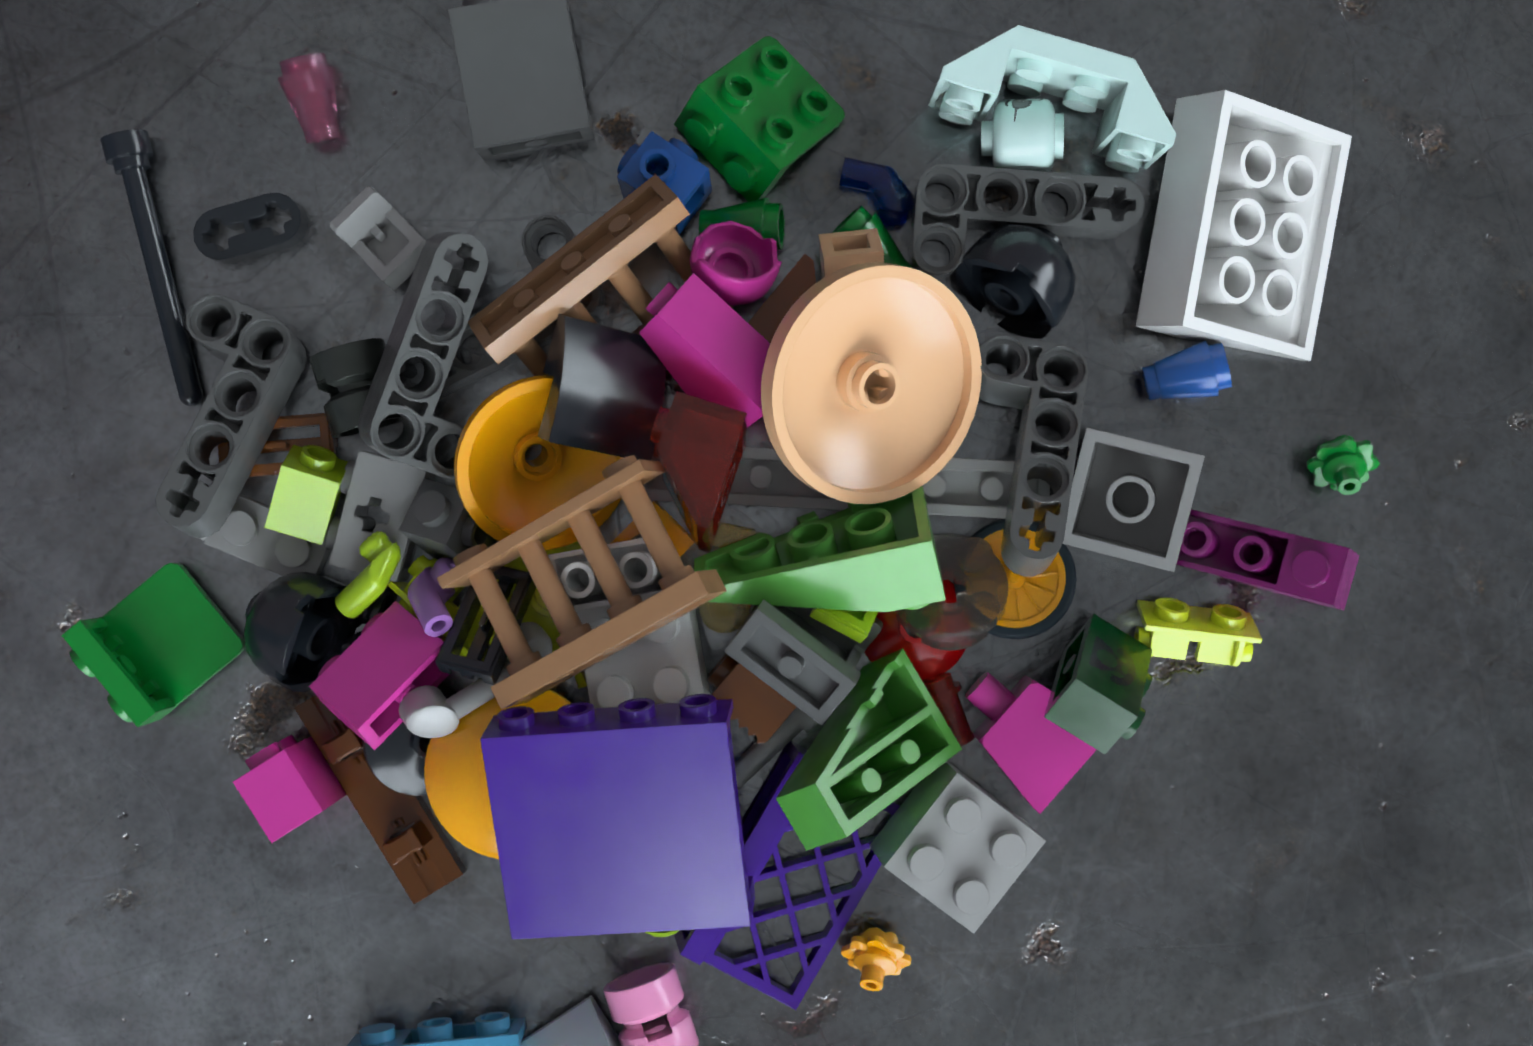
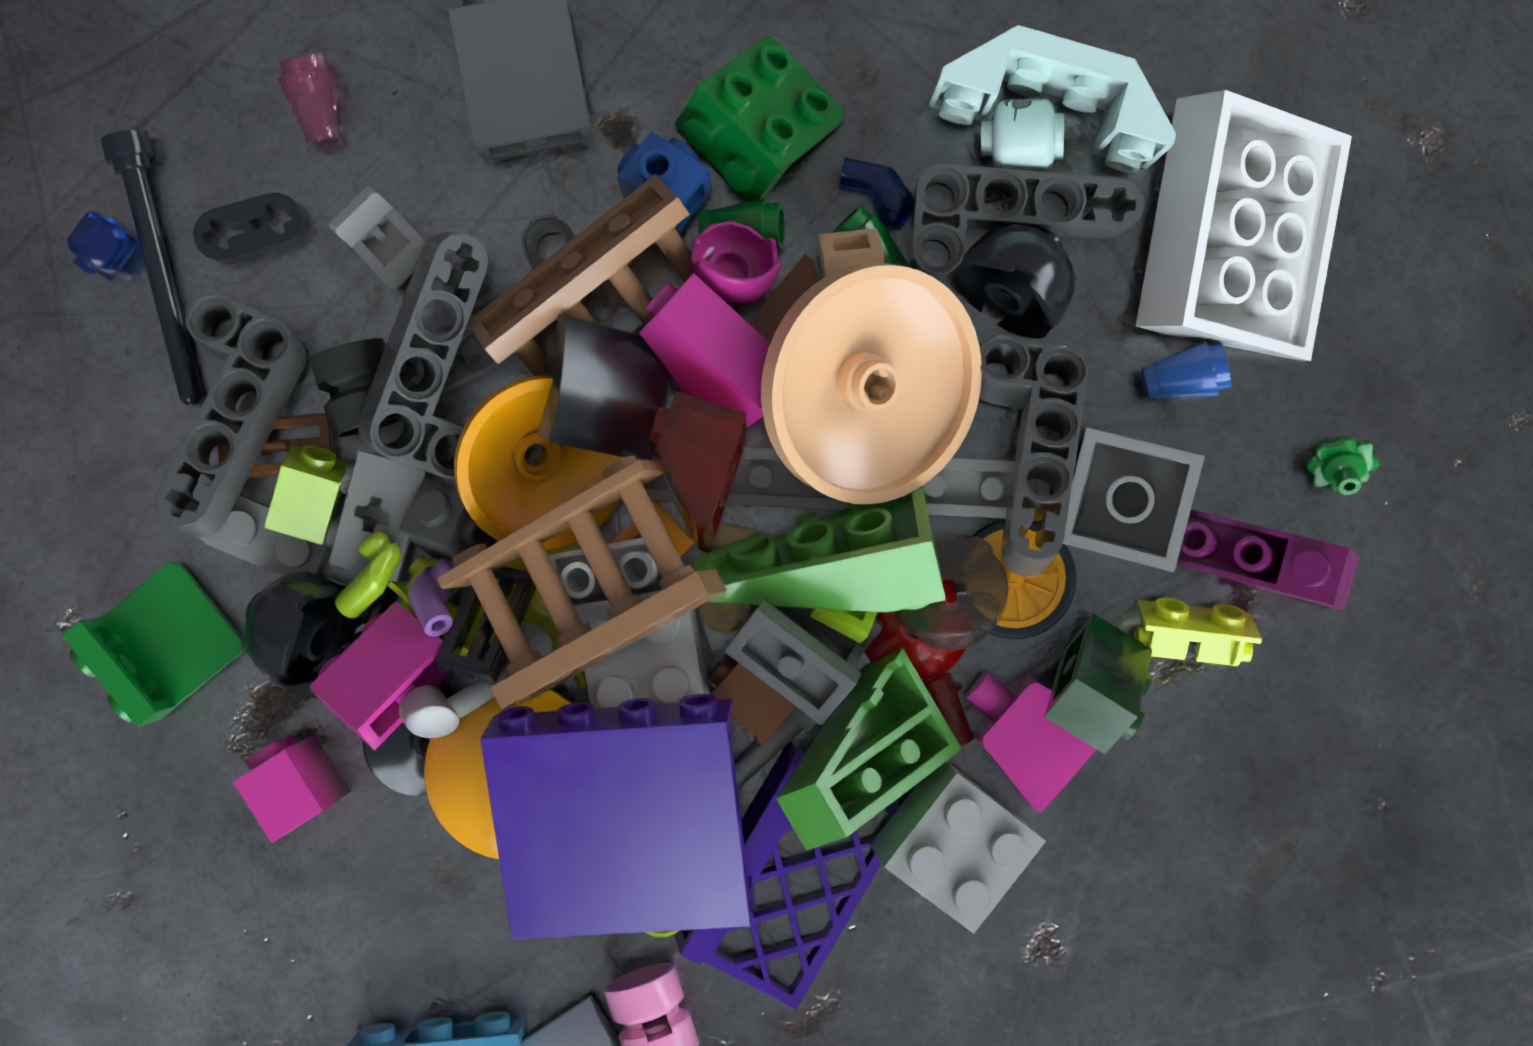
(100, 244): none -> clear blue piece
(418, 856): reddish brown hinge -> none
(876, 956): light orange plant -> none

